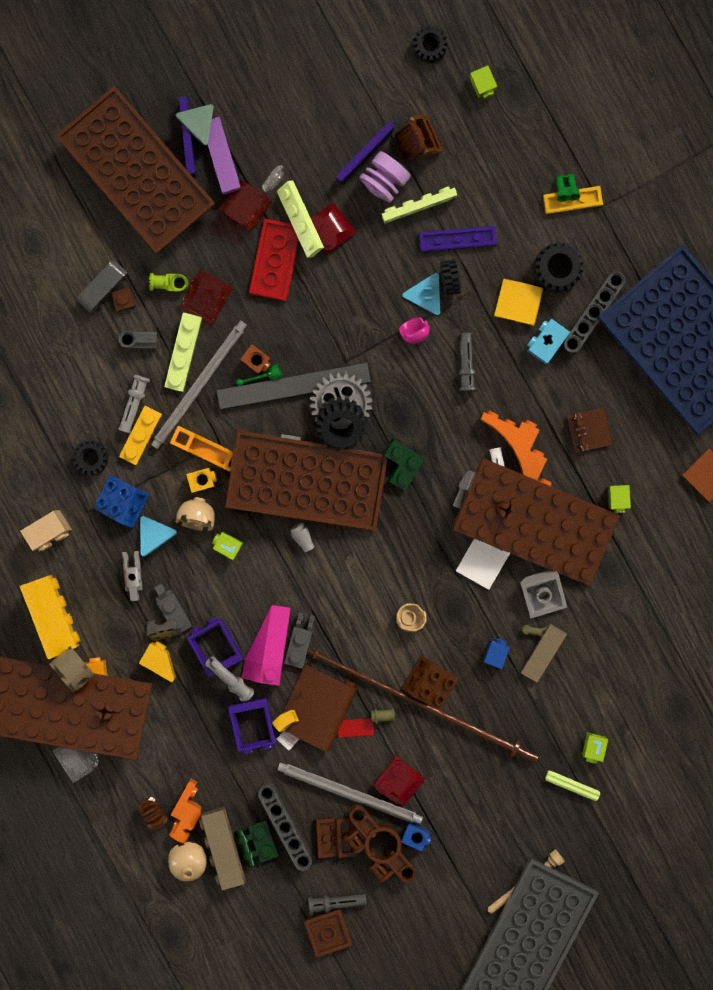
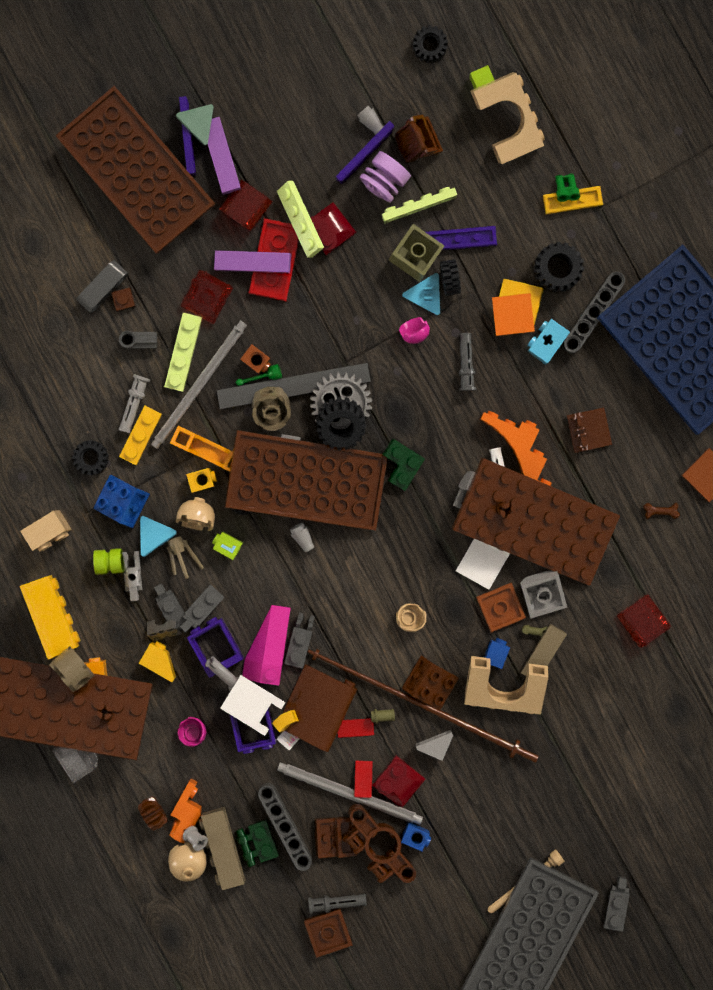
(108, 562): none -> lime wheel
(166, 282): lime connector -> none
(177, 546): none -> dark tan plant
(192, 732): none -> dark pink hair
(195, 838): none -> light grey bush
(201, 608): none -> dark grey hinge
(249, 703): none -> white flag
(252, 261): none -> medium lavender tile
(271, 408): none -> dark tan brick
(273, 179): clear gear -> none
(363, 779): none -> red sticker
(370, 119): none -> light grey cone
(416, 252): none -> olive slope
(436, 745): none -> light grey slope
(501, 607): none -> dark orange tile
(513, 314): none -> orange tile
(526, 699): none -> tan arch
(527, 136): none -> tan arch
(572, 785): yellowish green axle -> none
(594, 748): lime brick -> none
(617, 905): none -> dark grey hinge
(619, 498): lime brick -> none
(644, 621): none -> clear red slope
(651, 510): none -> reddish brown piece

